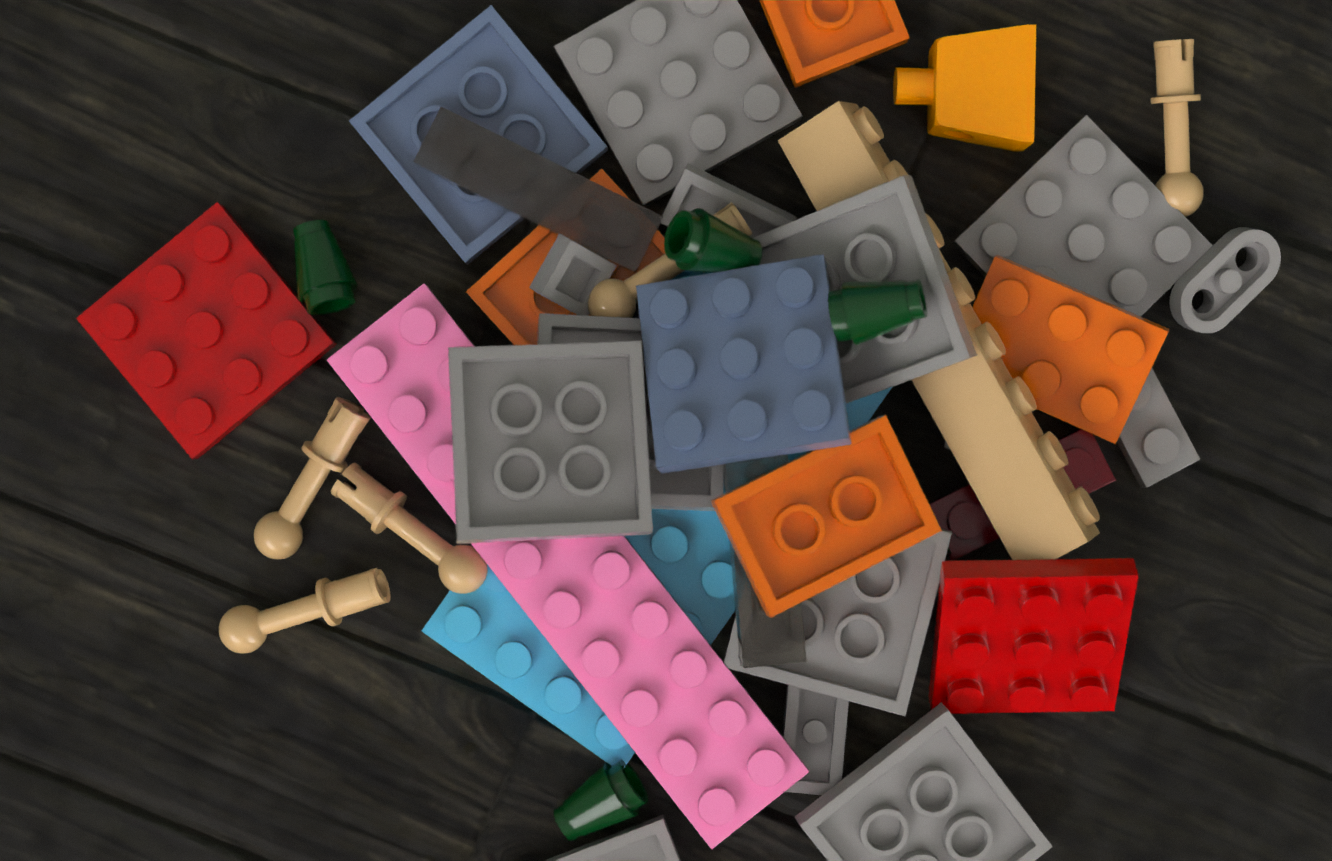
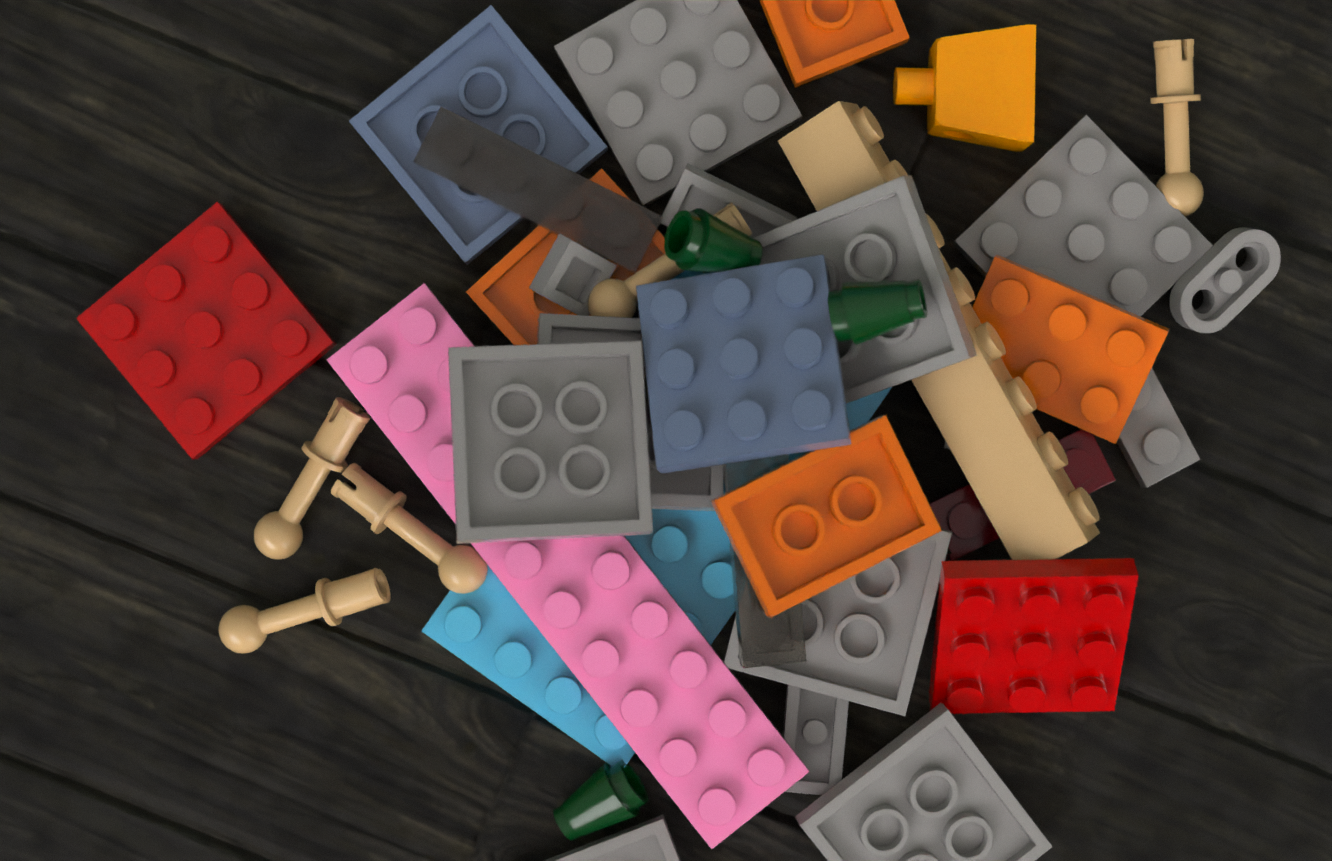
(322, 270): dark green cone -> none

